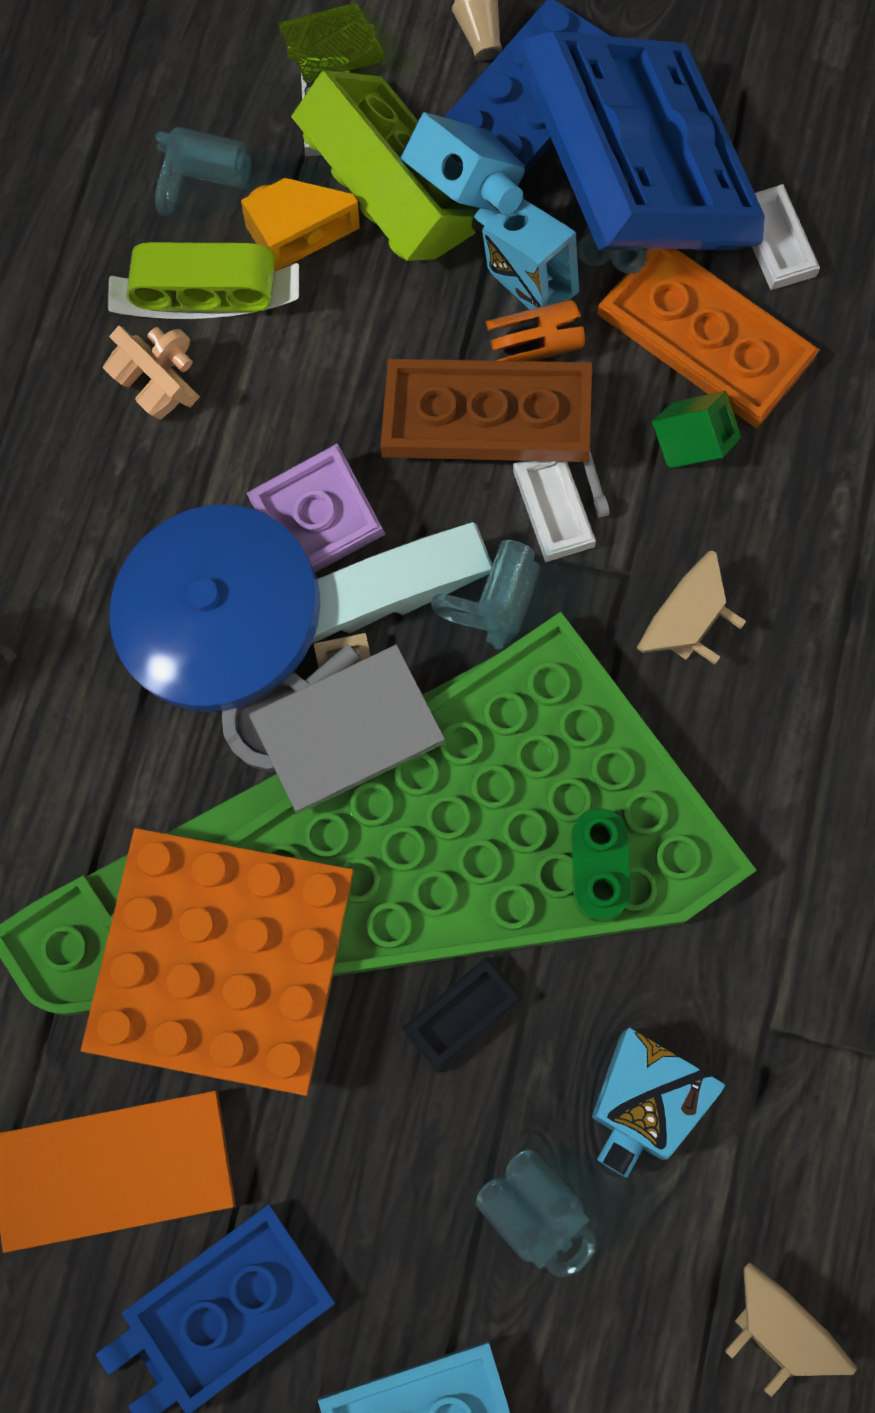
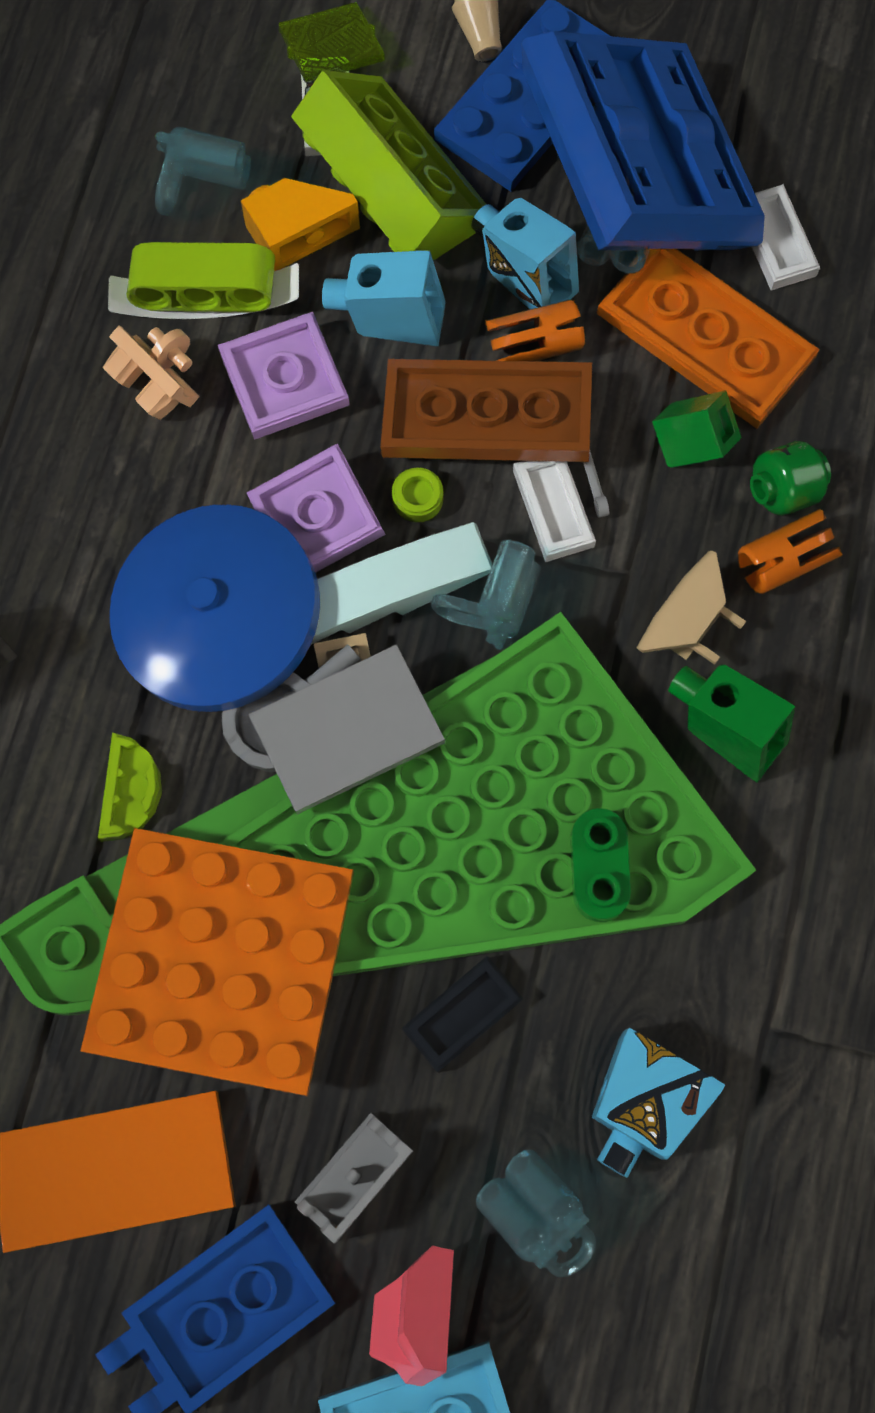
(130, 789): none -> lime tile
(283, 375): none -> lavender plate
(353, 1178): none -> light grey hinge
(391, 296): none -> medium azure torso
(414, 1319): none -> coral slope
(417, 494): none -> lime tile
(488, 169): medium azure torso -> none
(735, 717): none -> green torso
(782, 556): none -> orange arm
(786, 1333): tan piece -> none
(791, 477): none -> green head

